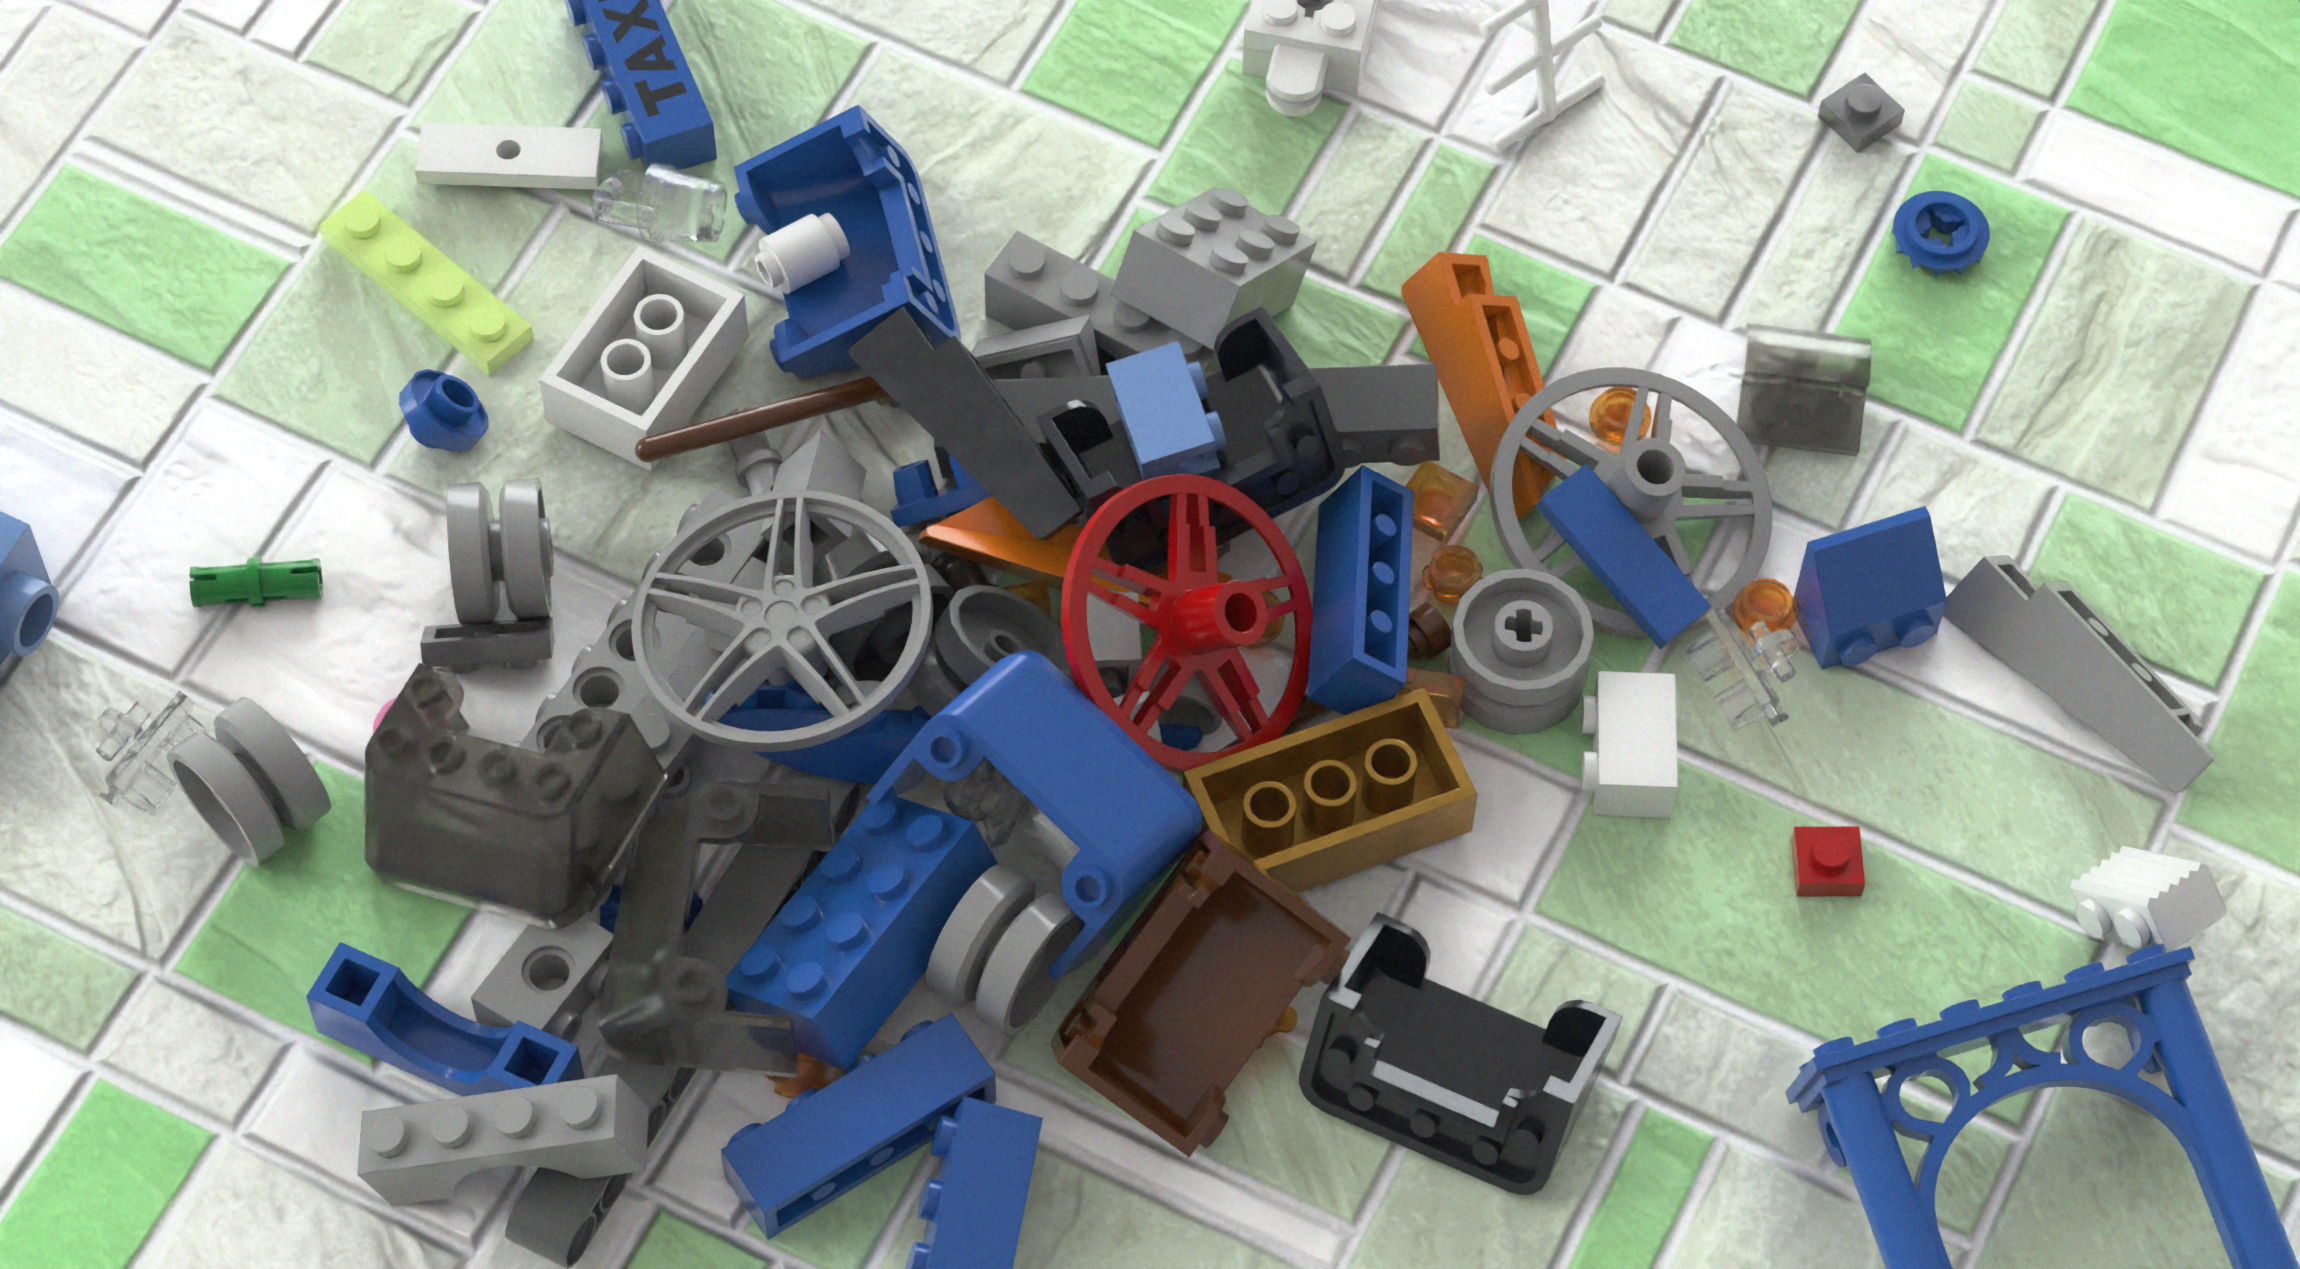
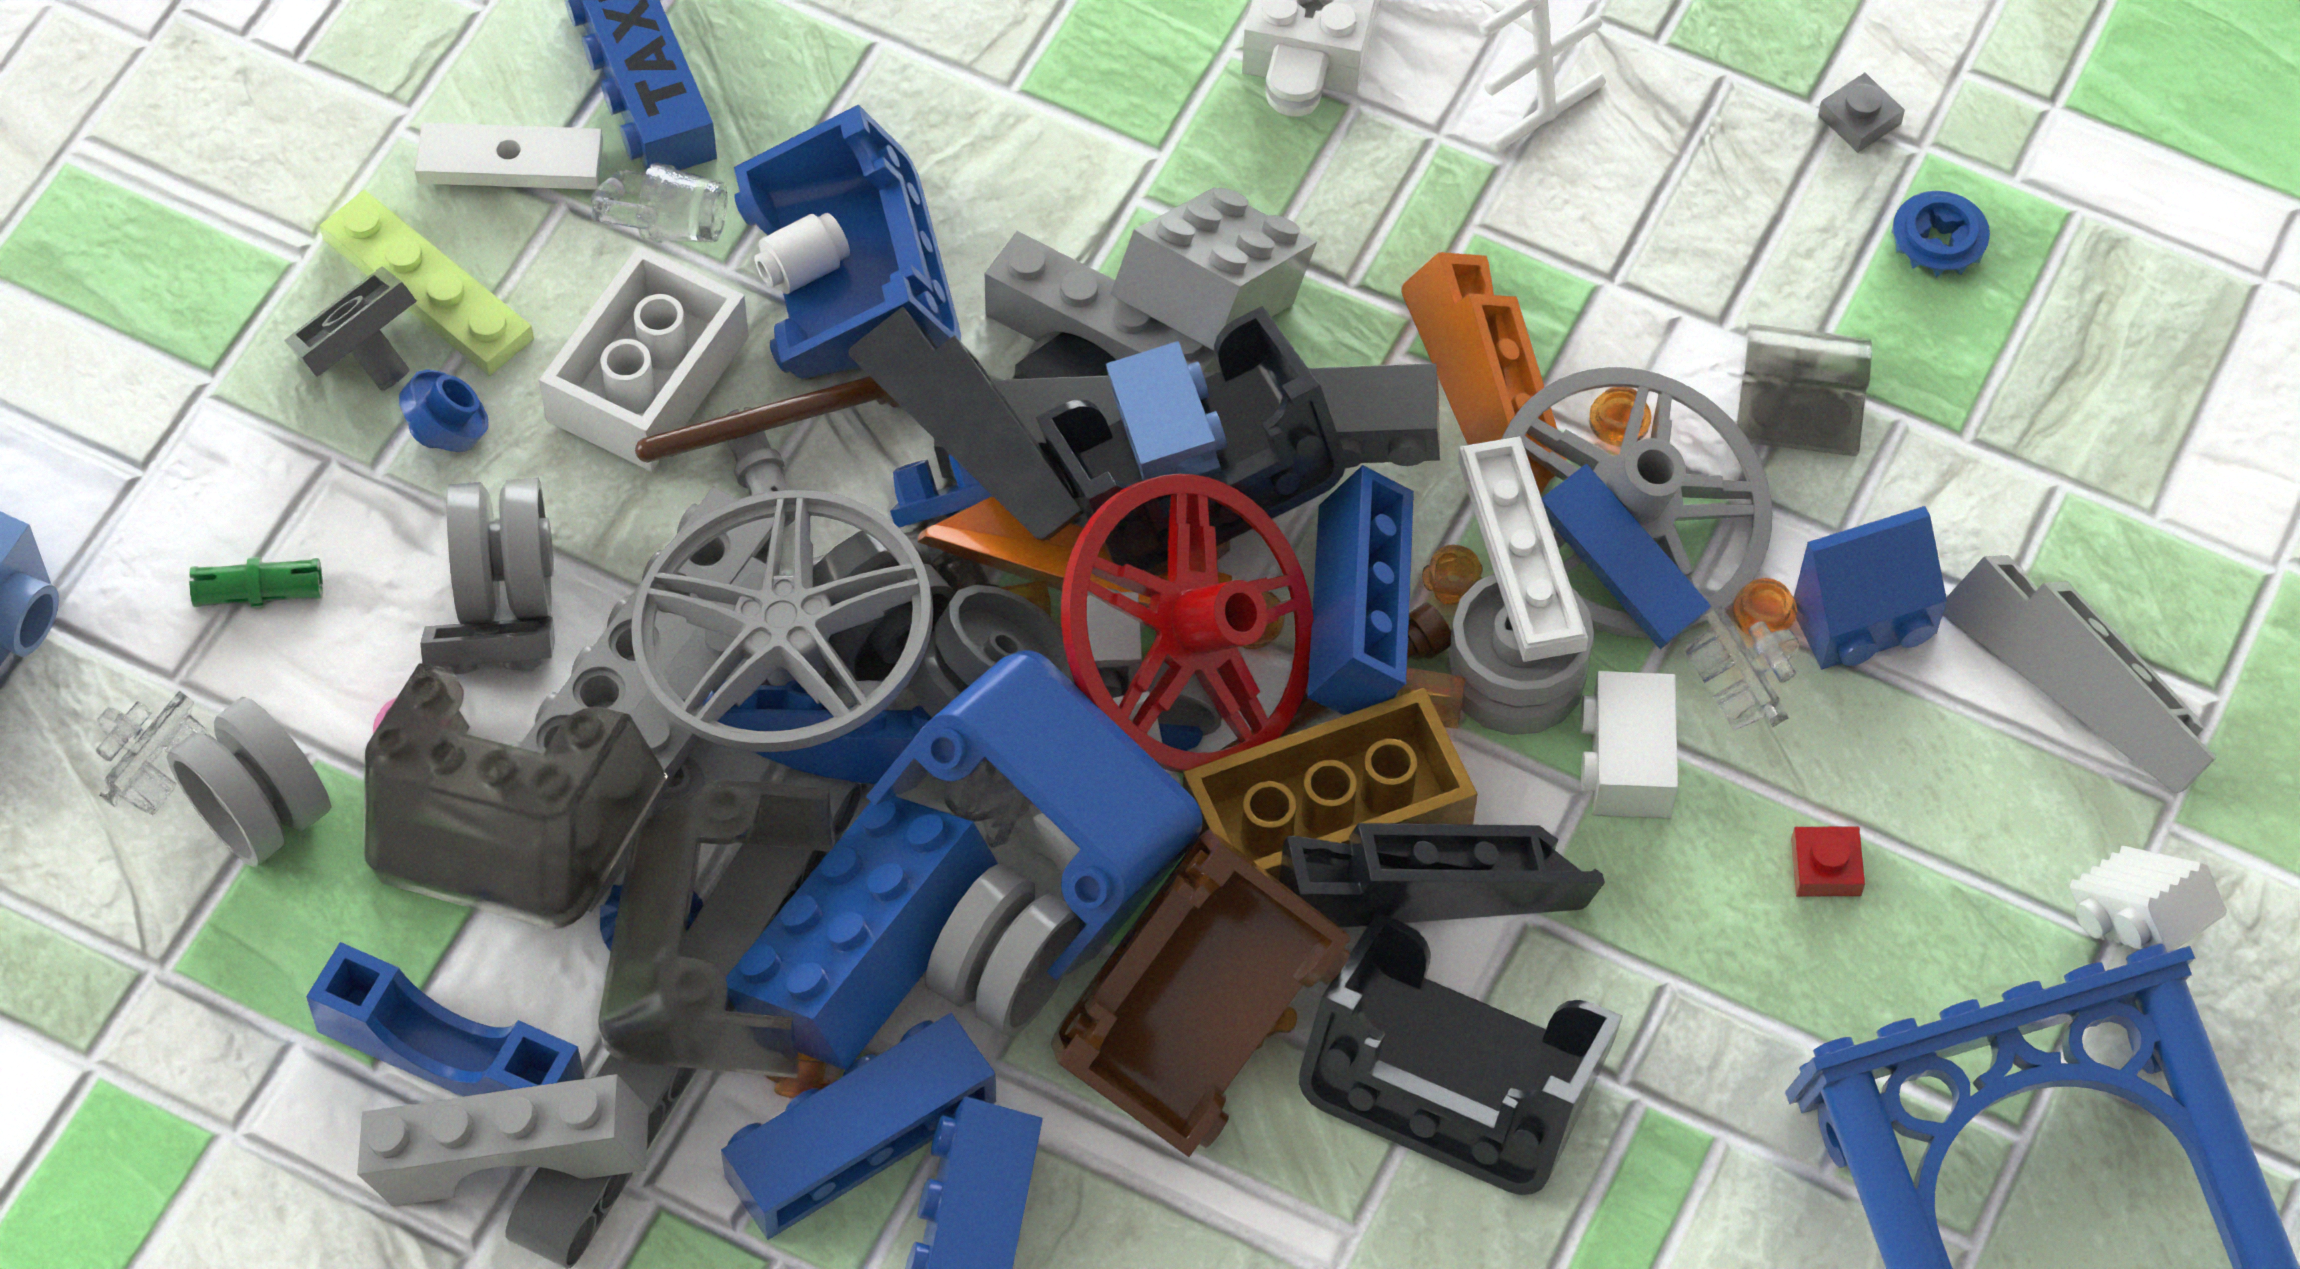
(354, 327): none -> dark grey tile
(539, 954): light grey brick -> none
(823, 468): light grey brick -> none
(1041, 351): light grey slope -> none
(1435, 873): none -> black wedge
(1440, 500): clear orange plate -> none
(1522, 549): none -> white tile

